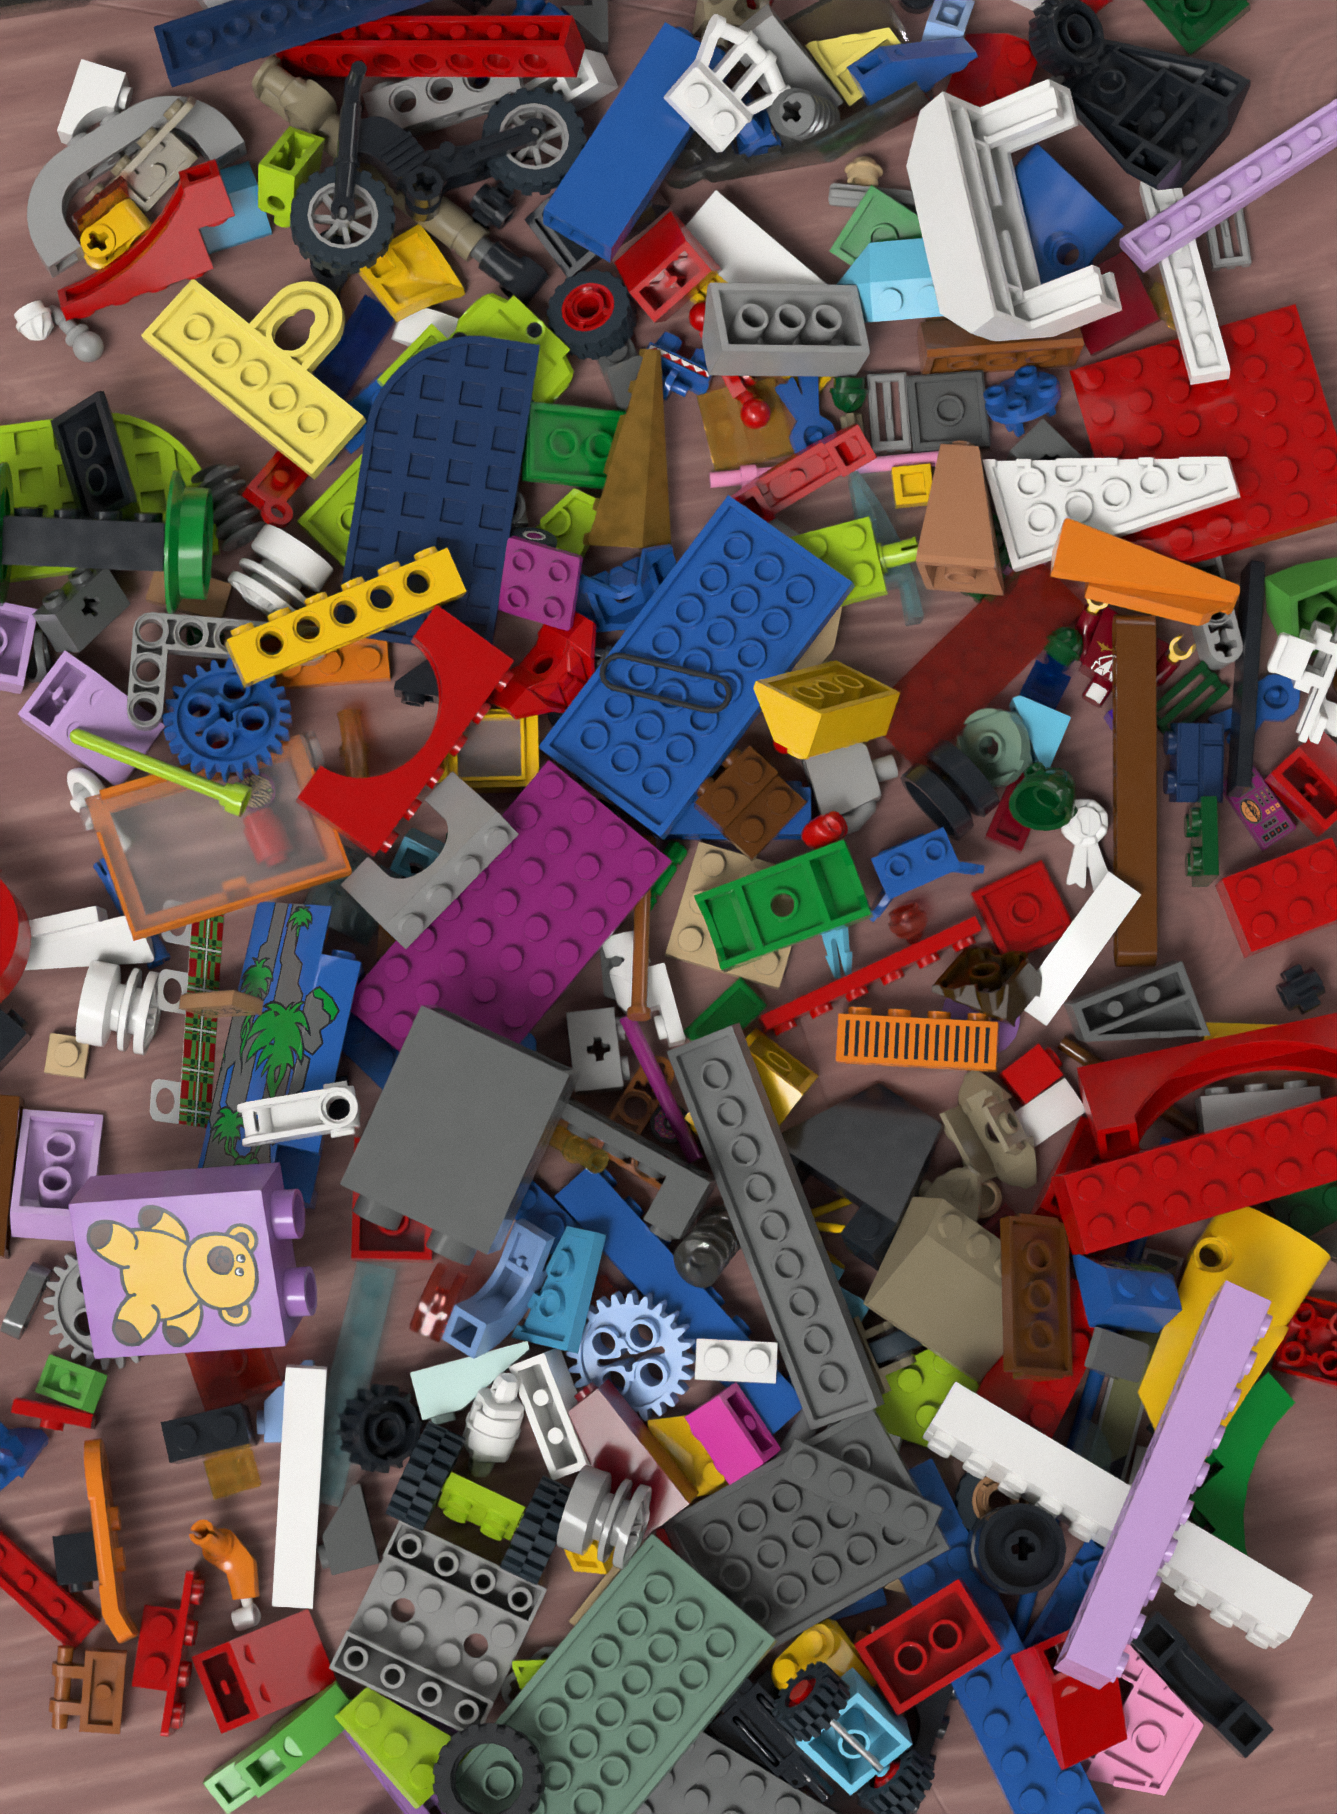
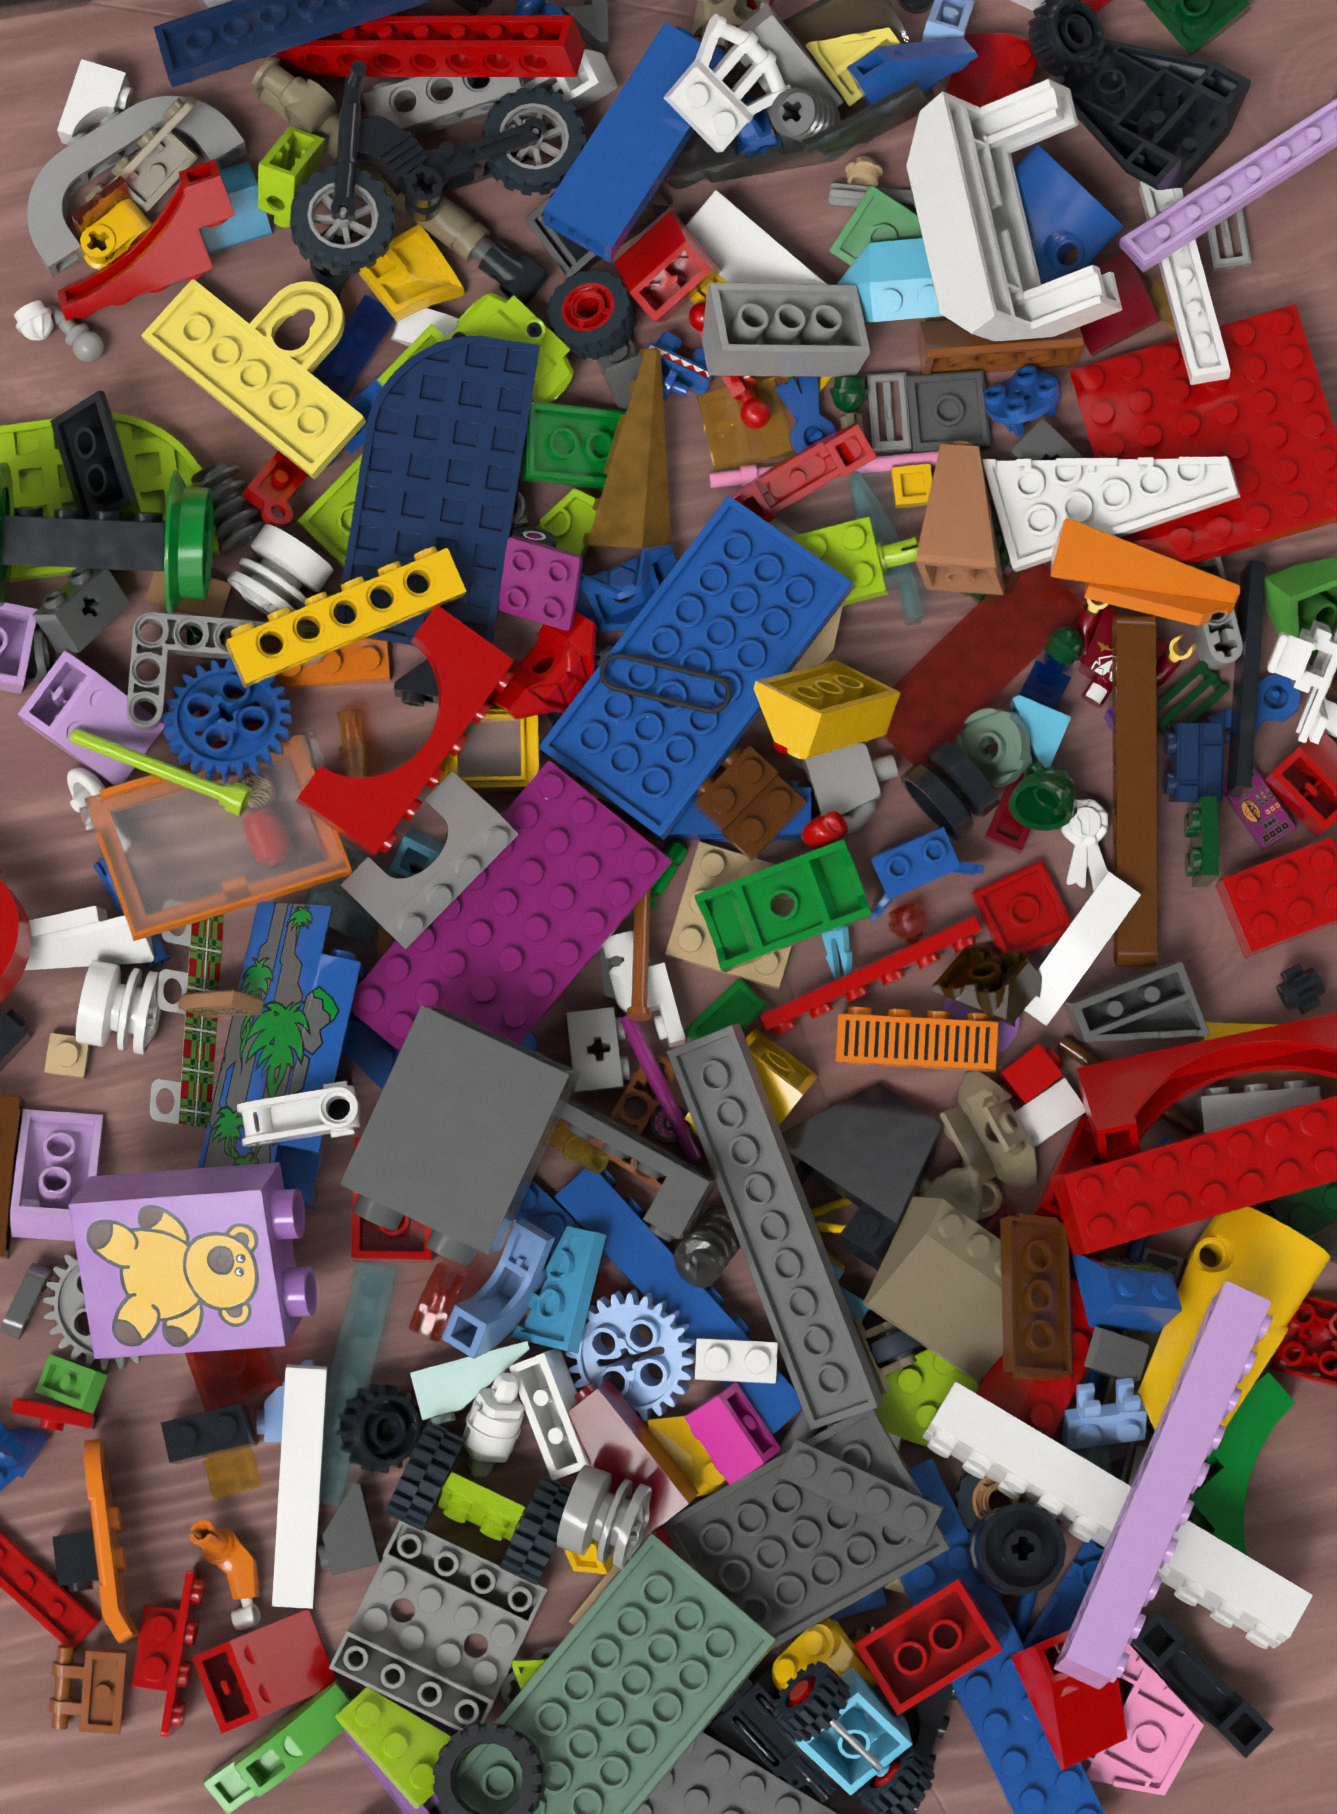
(493, 206): black gear -> none
(1105, 1424): none -> light blue plate

